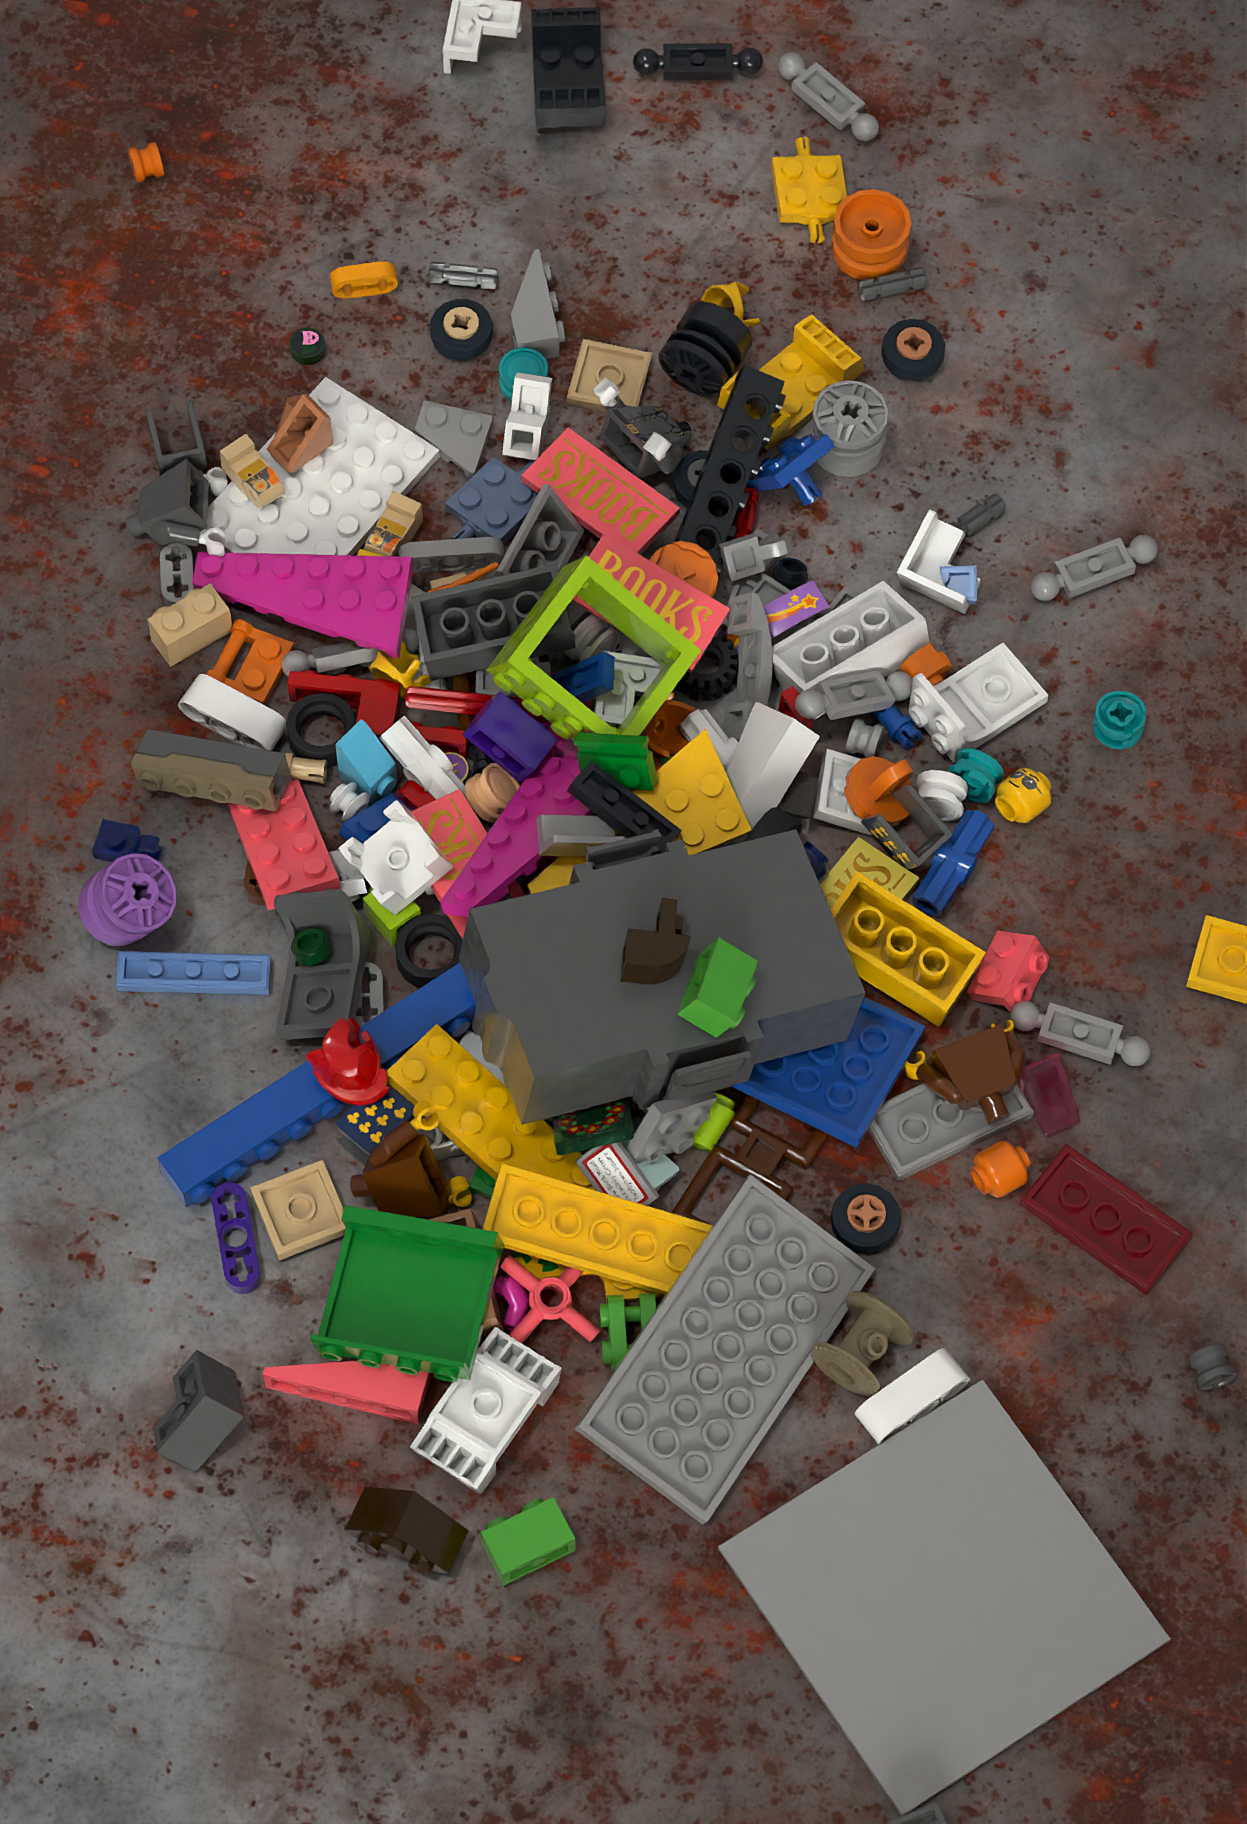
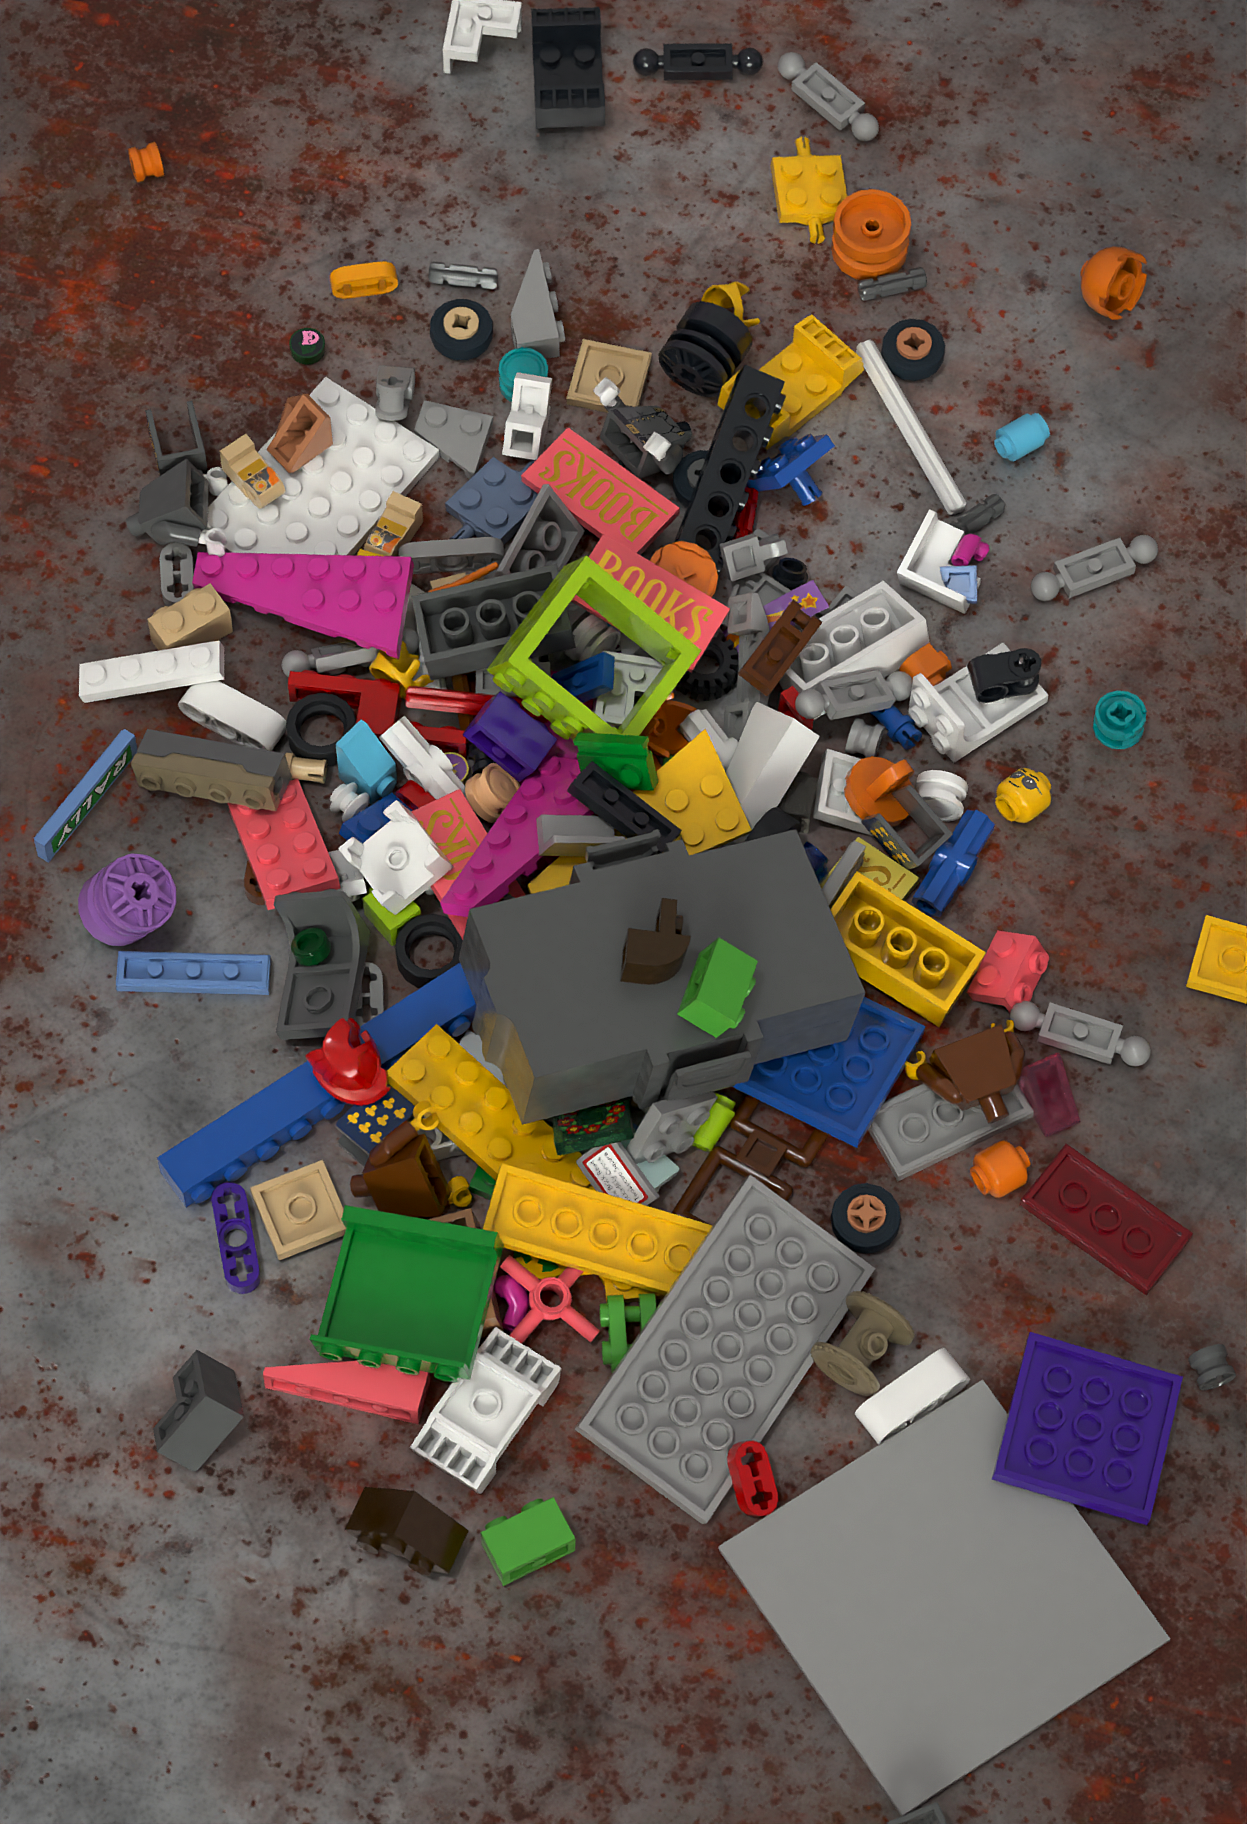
(85, 795): none -> medium blue tile
(121, 839): clear blue plate -> none
(151, 671): none -> white plate
(262, 665): orange plate -> none
(394, 391): none -> light grey piece
(752, 1478): none -> red beam
(779, 648): none -> reddish brown plate
(843, 872): none -> light grey tile
(856, 423): light grey wheel -> none
(911, 428): none -> white axle
(969, 547): none -> dark pink arm
(979, 772): teal wheel -> none
(1002, 676): none -> black piece
(1021, 436): none -> medium azure brick
(1087, 1428): none -> dark purple plate
(1113, 281): none -> orange cylinder

